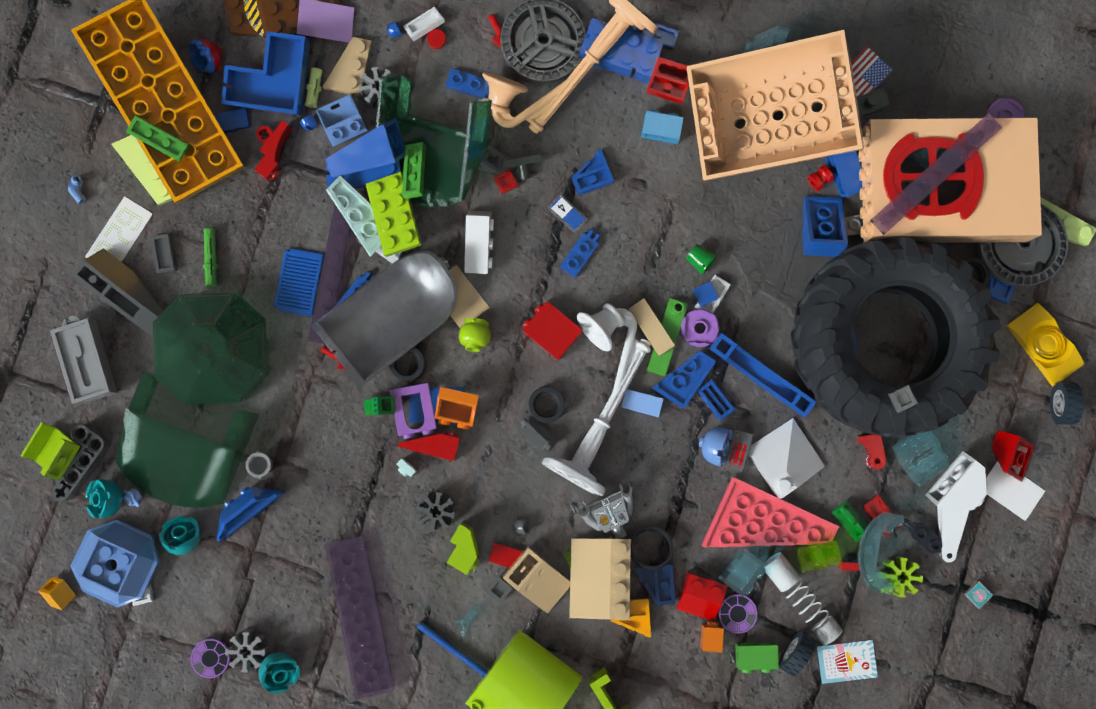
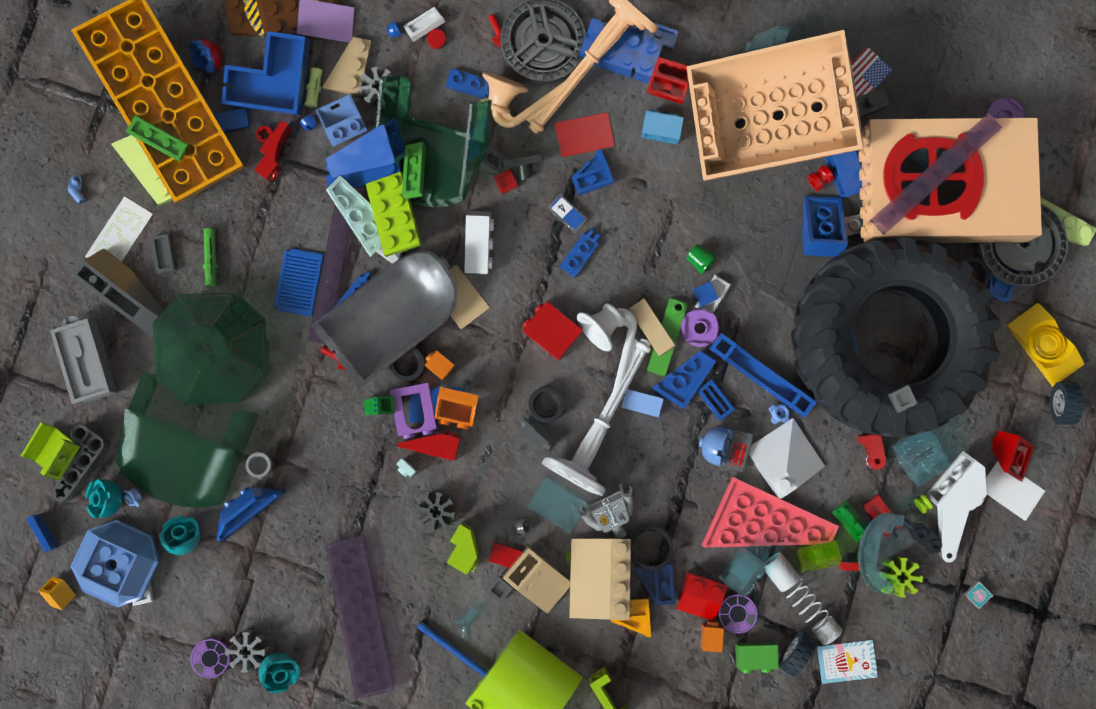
(42, 533): none -> blue tile
(439, 365): none -> orange brick
(475, 334): lime piece -> none
(556, 505): none -> clear light blue piece
(584, 134): none -> red sticker
(784, 413): none -> light blue plate
(923, 504): none -> lime bush

